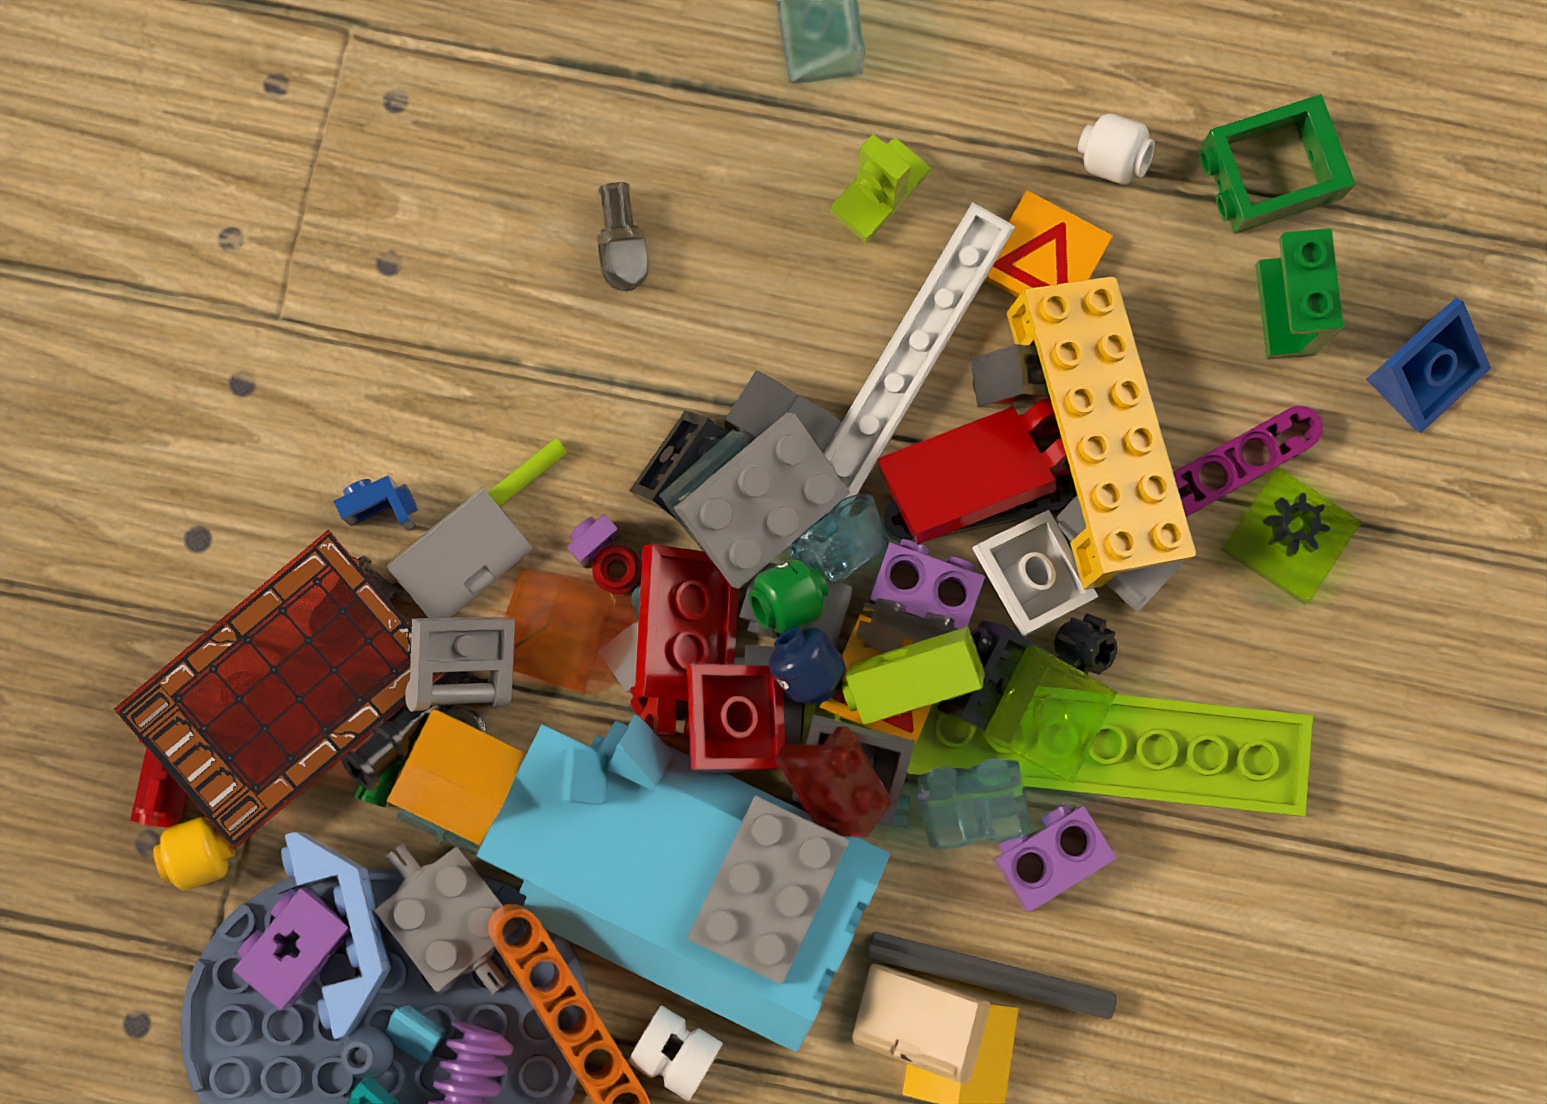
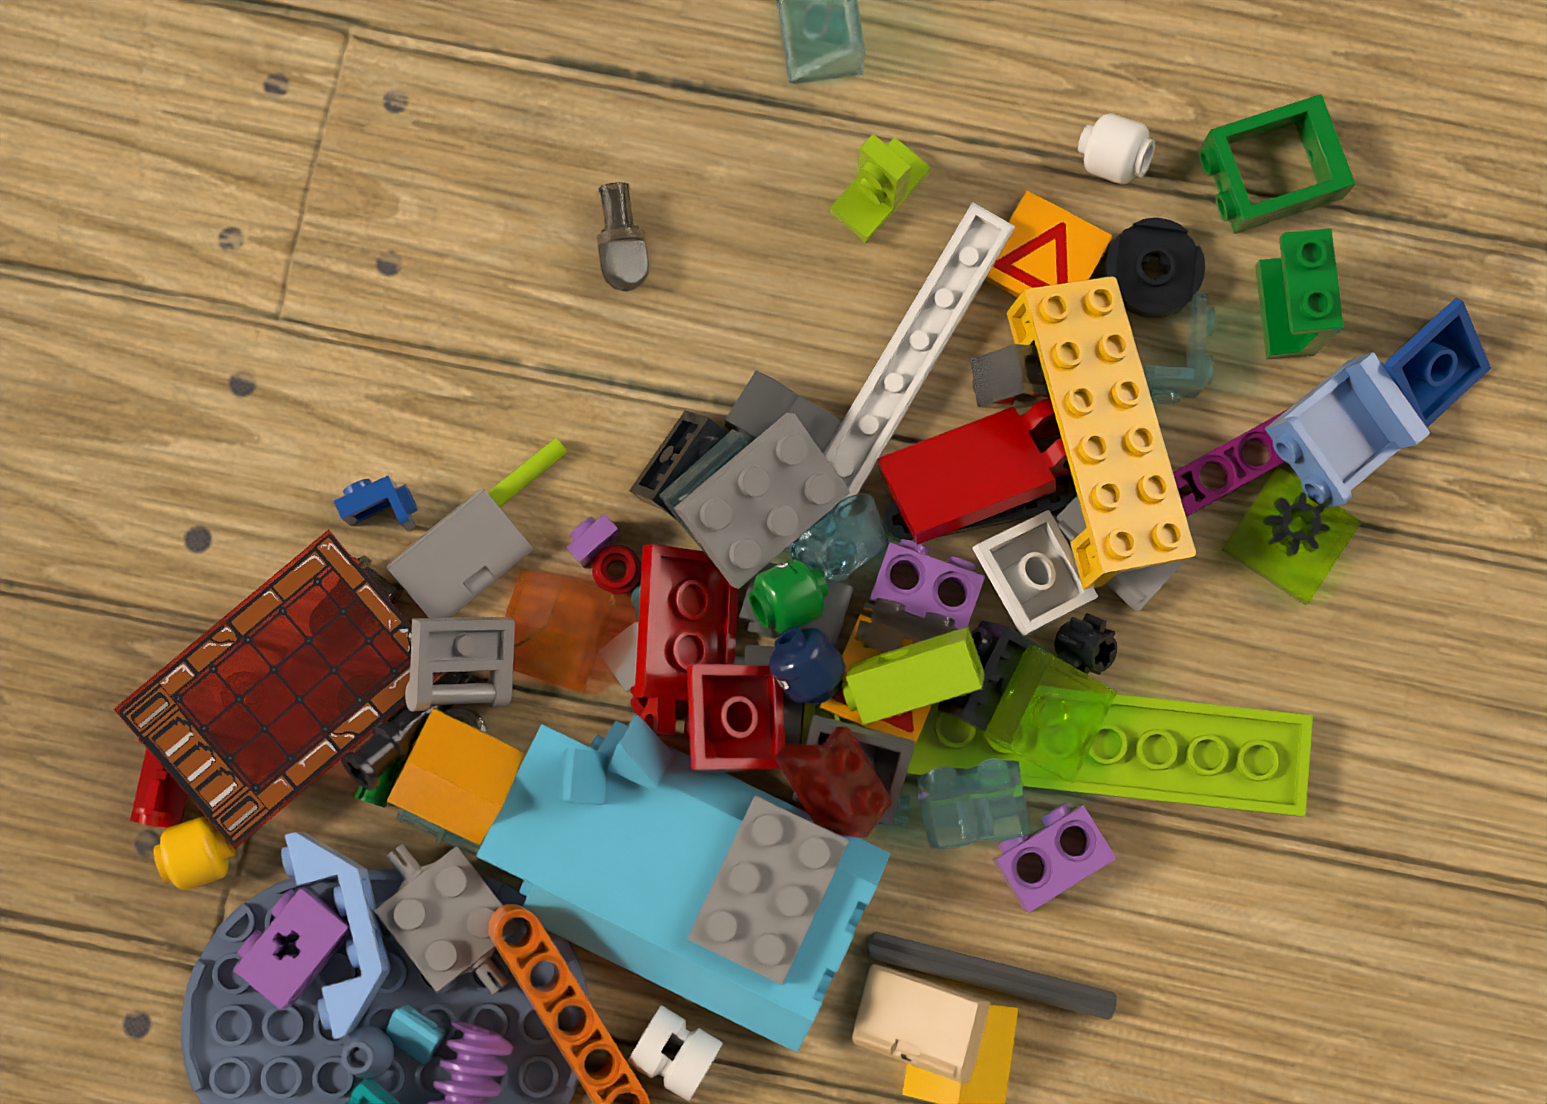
(1172, 383): none -> clear light blue bracket
(1175, 251): none -> black plate
(1345, 429): none -> medium blue panel

